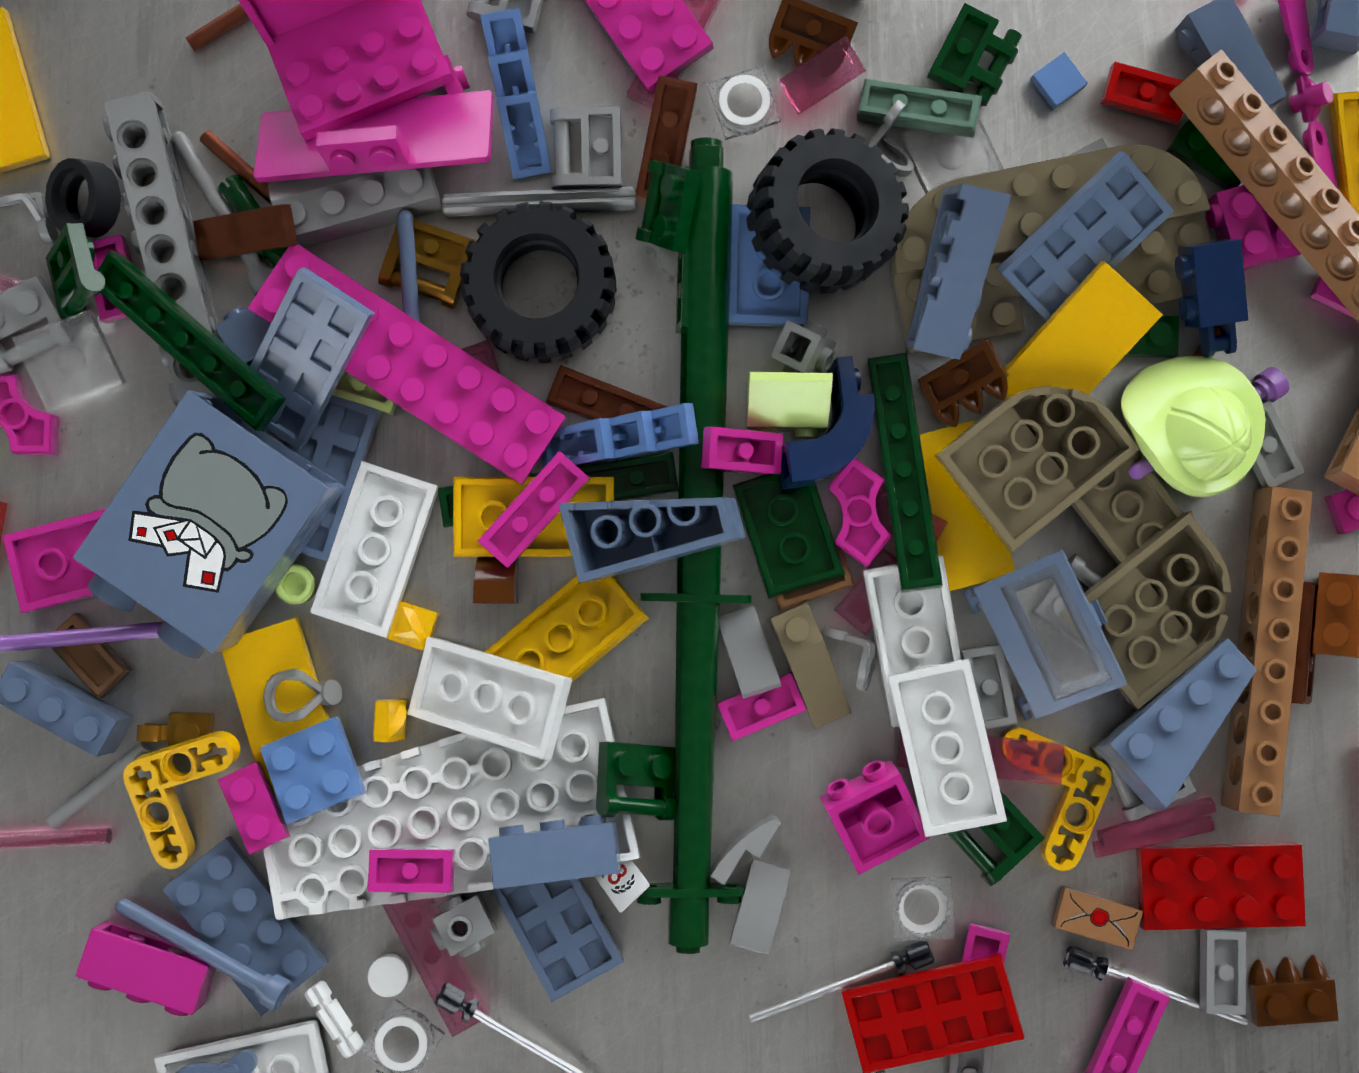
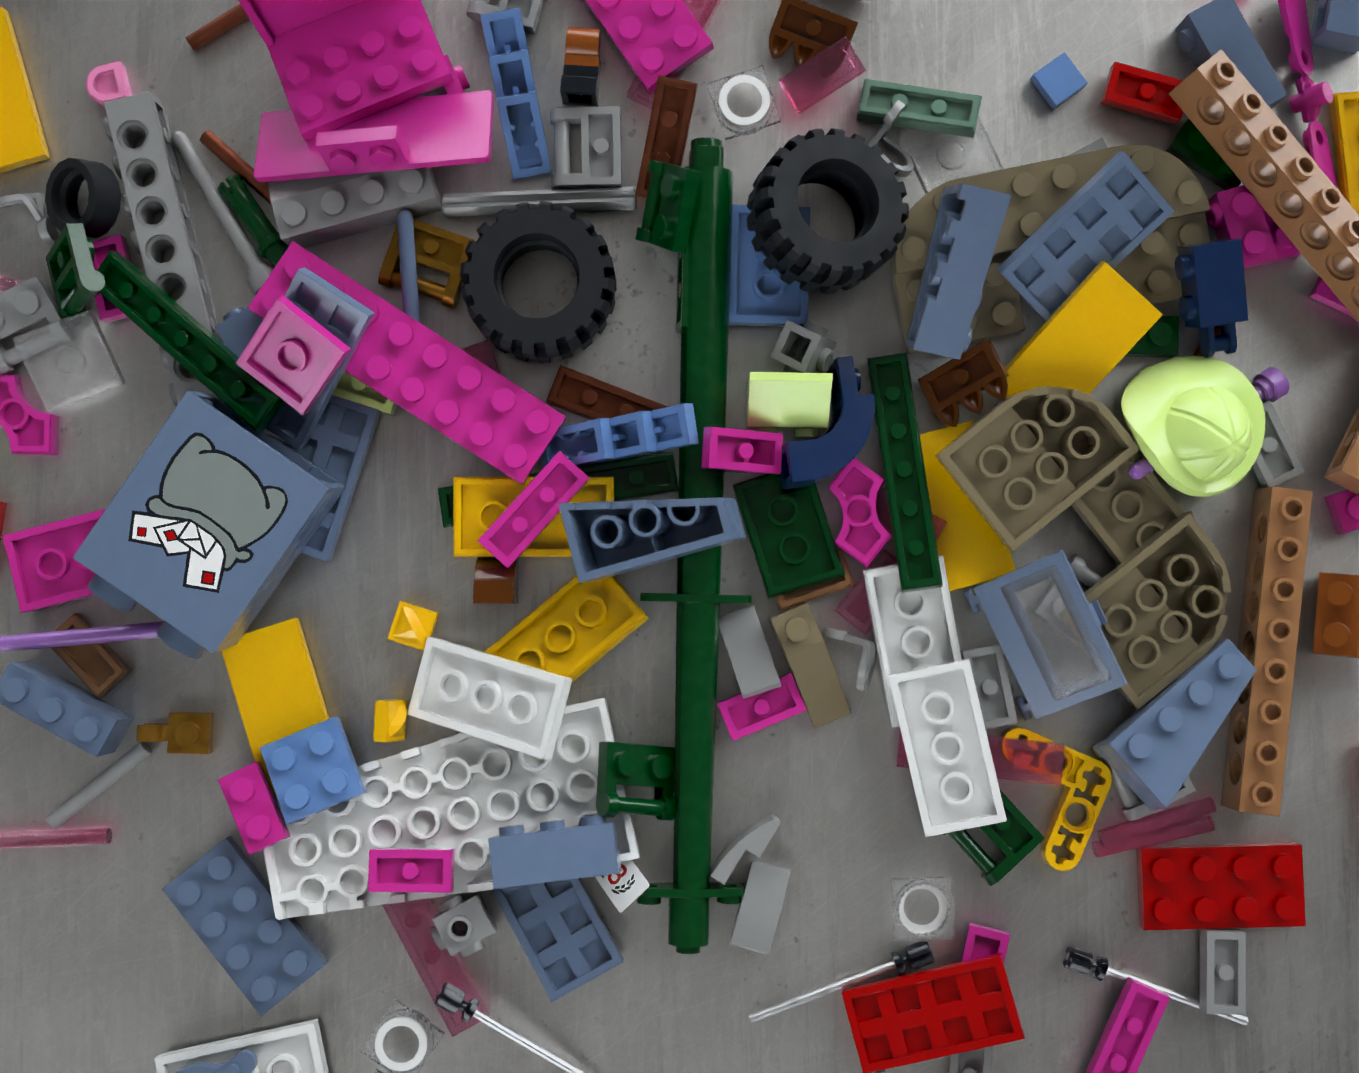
(108, 82): none -> bright pink tile
(145, 969): dark pink brick -> none
(164, 778): yellow beam -> none
(245, 232): copper tile -> none
(268, 988): sand blue piece -> none
(293, 355): none -> dark pink plate
(297, 585): yellowish green tile -> none
(328, 693): light grey piece -> none
(334, 1019): white axle -> none
(374, 549): white plate -> none
(389, 975): white tile -> none
(581, 67): none -> leg
(873, 815): dark pink plate -> none
(963, 49): dark green plate -> none
(1097, 918): medium nougat tile -> none
(1289, 996): reddish brown plate -> none
(1305, 657): copper tile -> none

